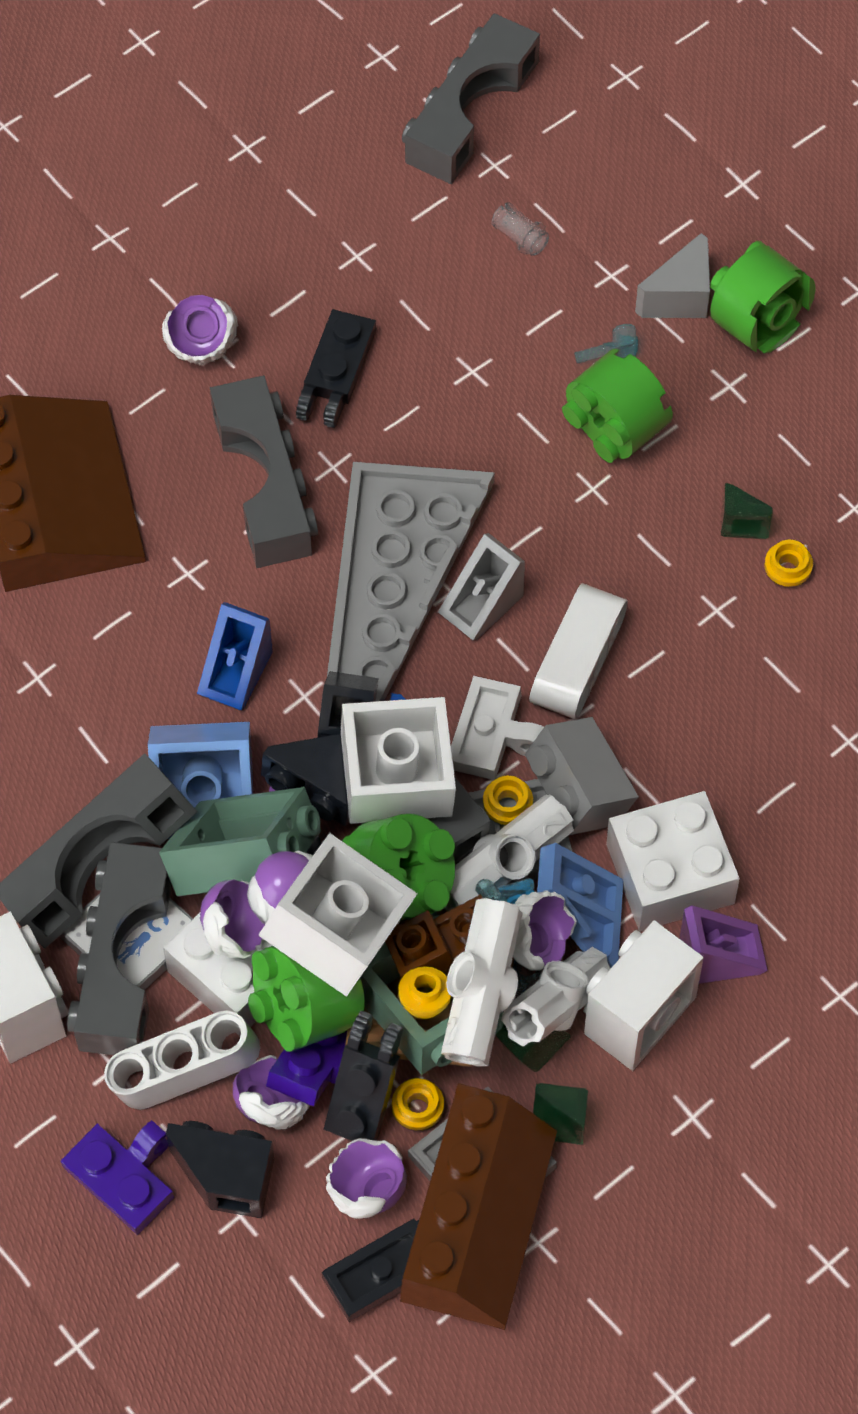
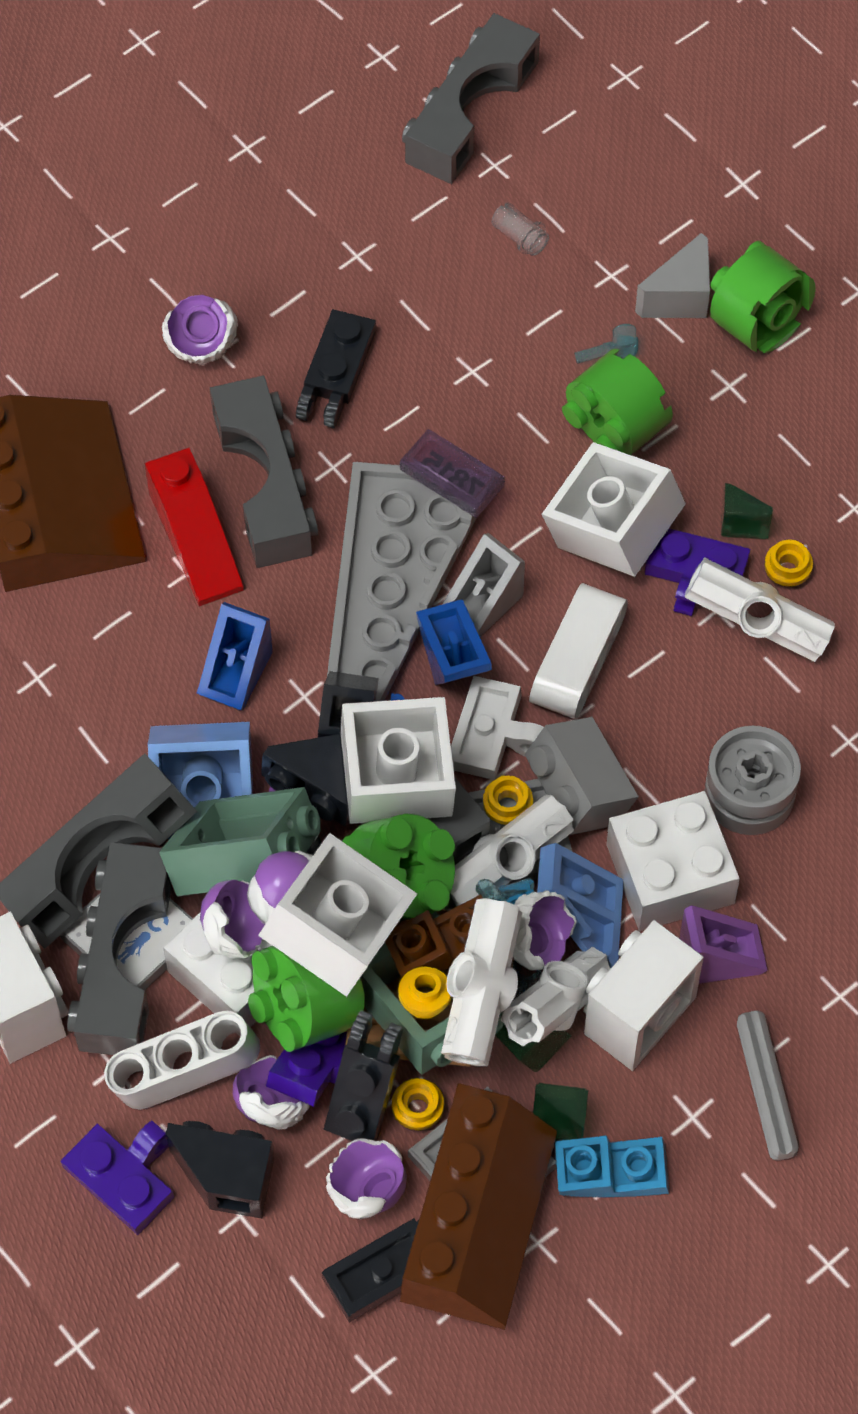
(193, 526): none -> red slope
(452, 473): none -> clear purple tile
(452, 642): none -> blue slope
(611, 1169): none -> dark azure slope
(613, 509): none -> white brick
(681, 553): none -> dark purple plate
(752, 779): none -> light grey wheel
(767, 1085): none -> light grey axle
(787, 623): none -> white piece

